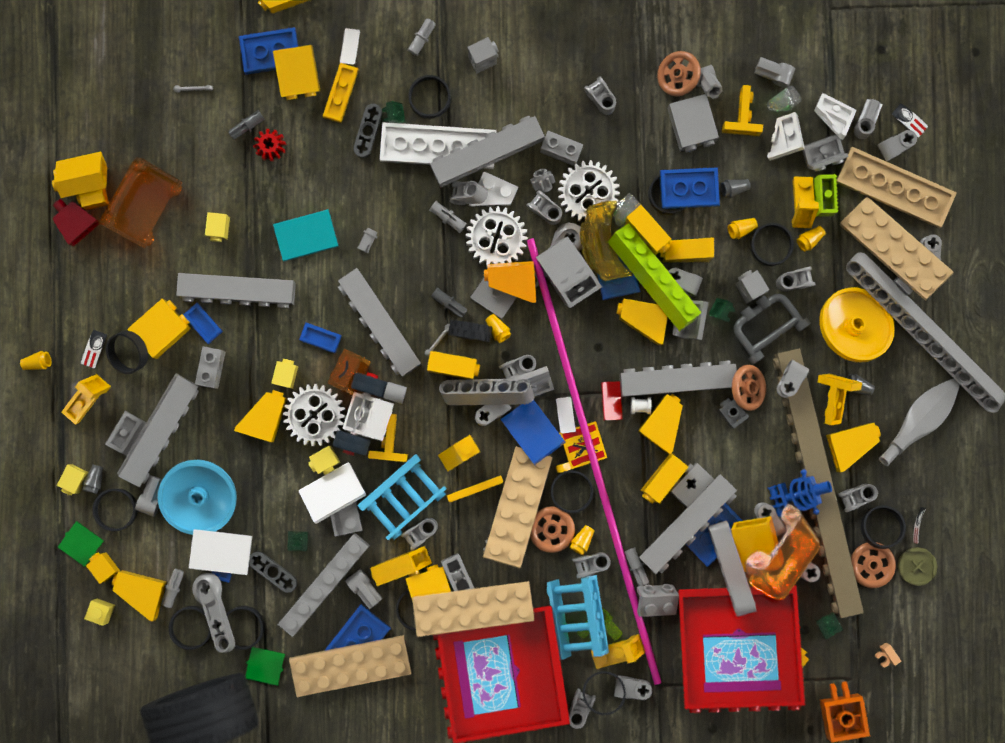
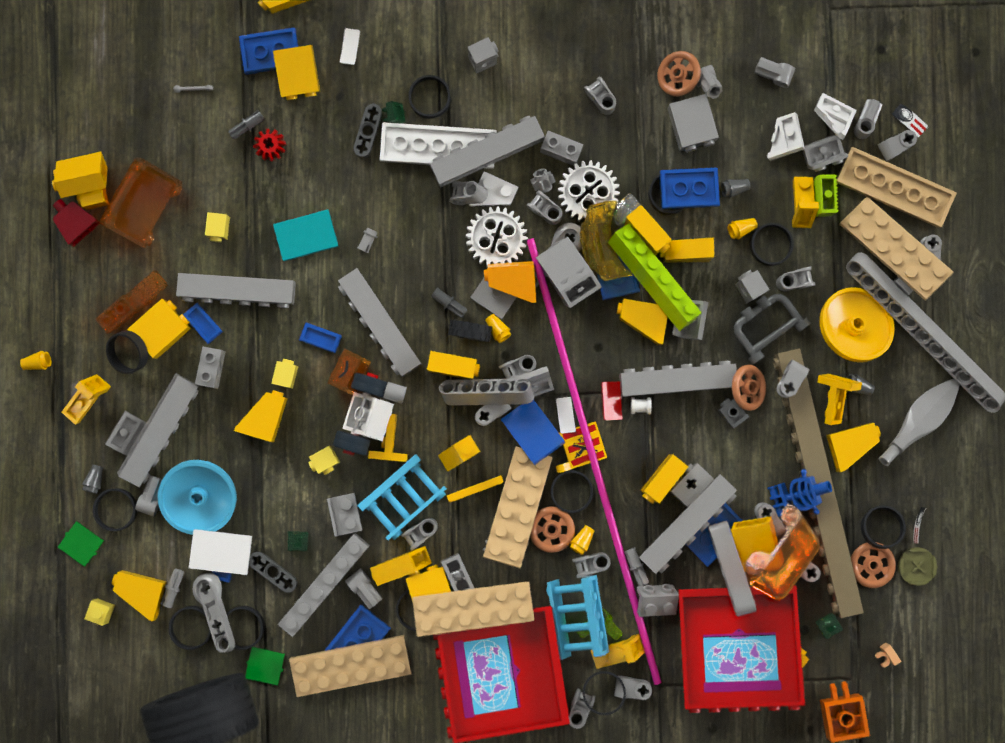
(72, 479): light yellow brick -> none
(93, 348): sticker -> none
(102, 567): yellow brick -> none
(132, 302): none -> clear orange slope
(302, 401): white gear -> none
(332, 492): white tile -> none
(340, 93): yellow tile -> none
(421, 37): light grey axle -> none
(427, 352): light grey hinge -> none
(448, 216): light grey pin -> none
(663, 423): yellow slope -> none
(688, 281): light grey piece -> none
(721, 309): clear green tile -> none
(744, 116): yellow bracket -> none
(784, 100): clear rock -> none
(810, 238): yellow cone -> none
(854, 498): light grey piece -> none

